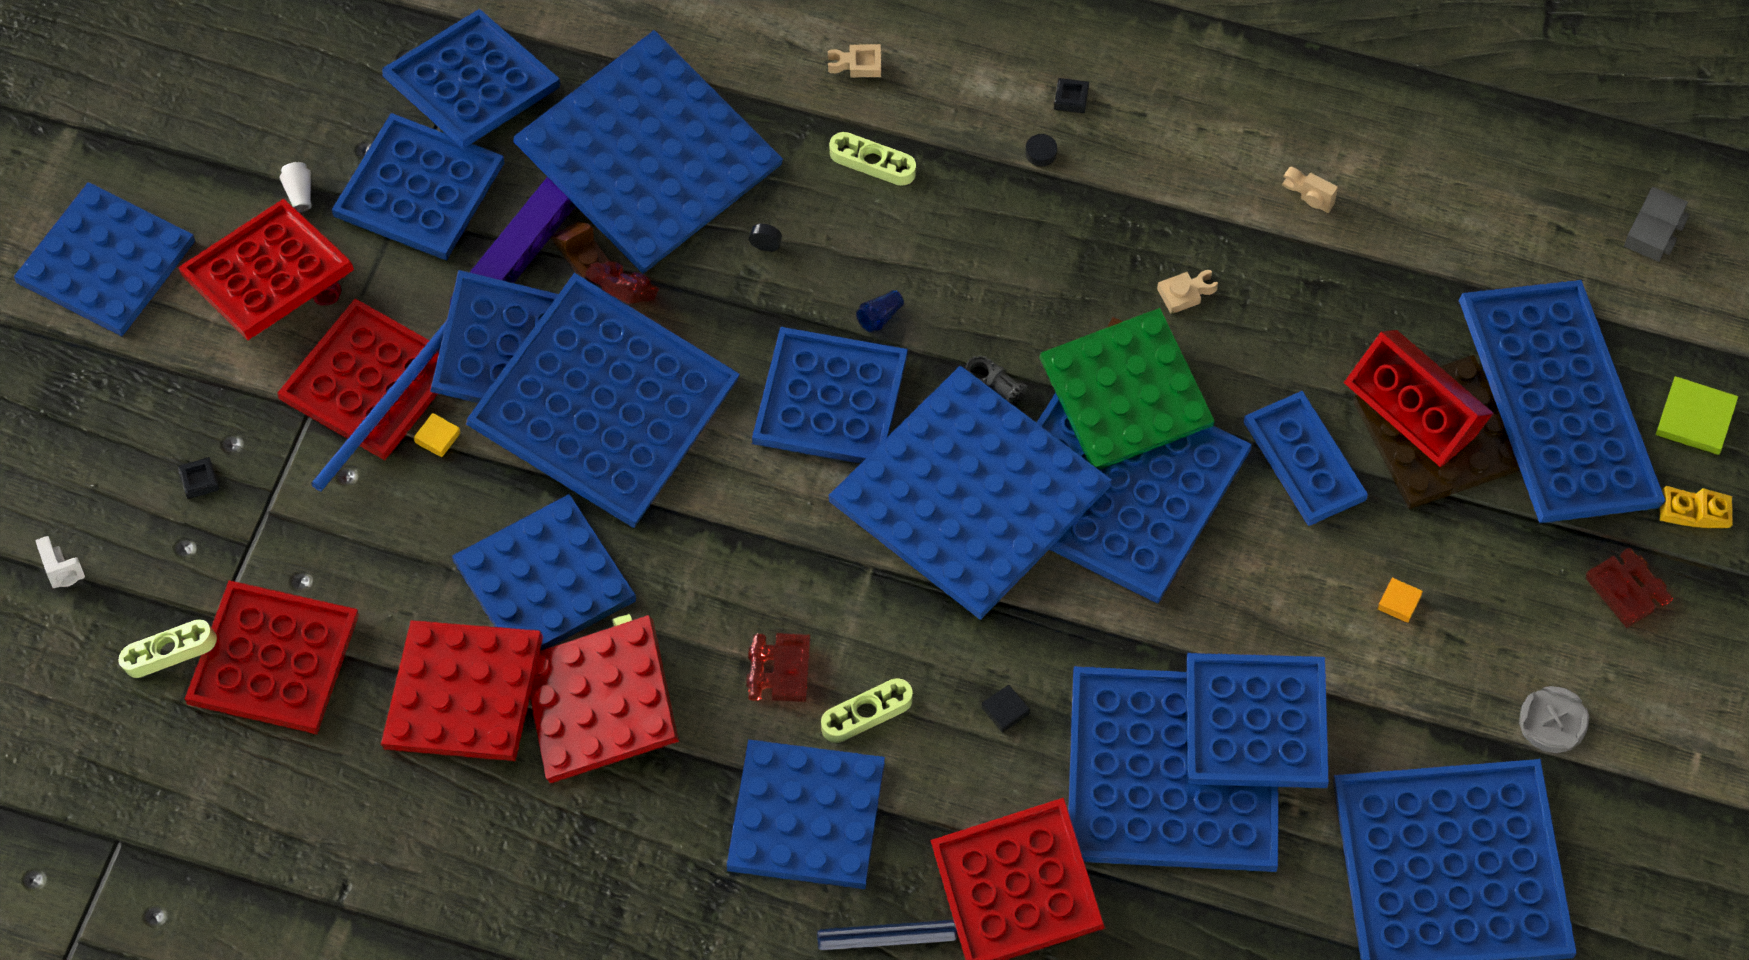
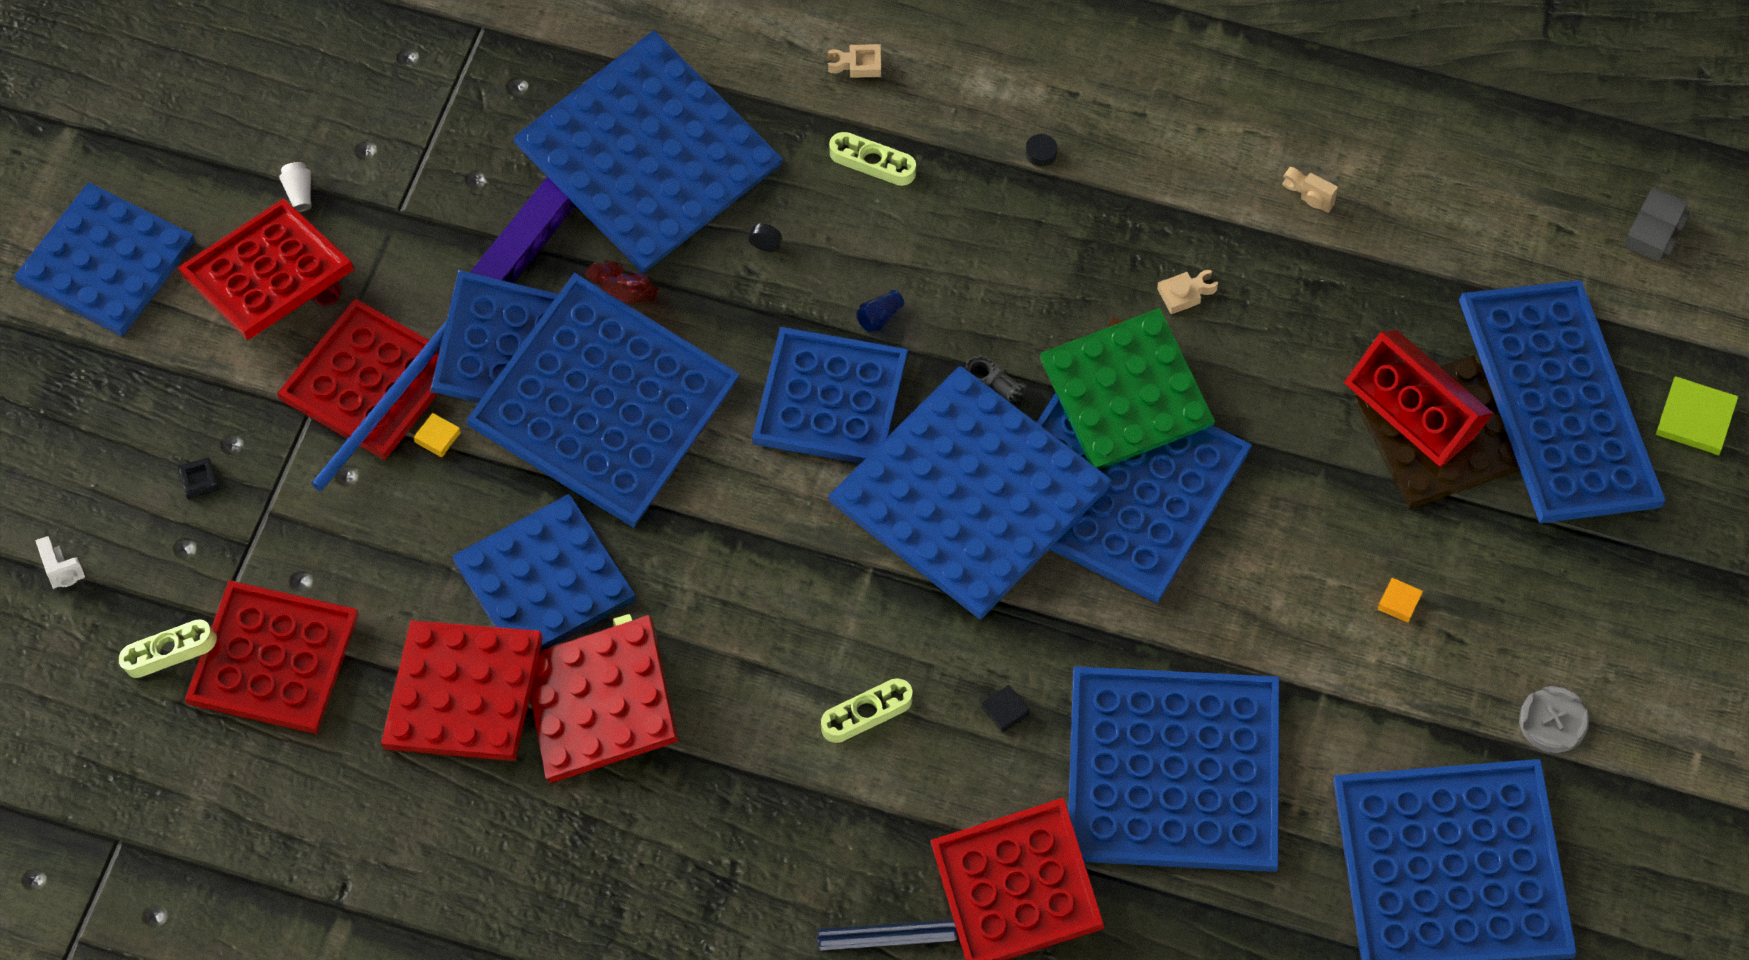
(418, 186): blue plate -> none
(471, 78): blue plate -> none
(579, 247): reddish brown slope -> none
(790, 667): clear red plate -> none
(806, 814): blue plate -> none
(1071, 95): black tile -> none
(1256, 720): blue plate -> none
(1305, 458): blue plate -> none
(1622, 592): clear red plate -> none
(1701, 509): yellow slope -> none

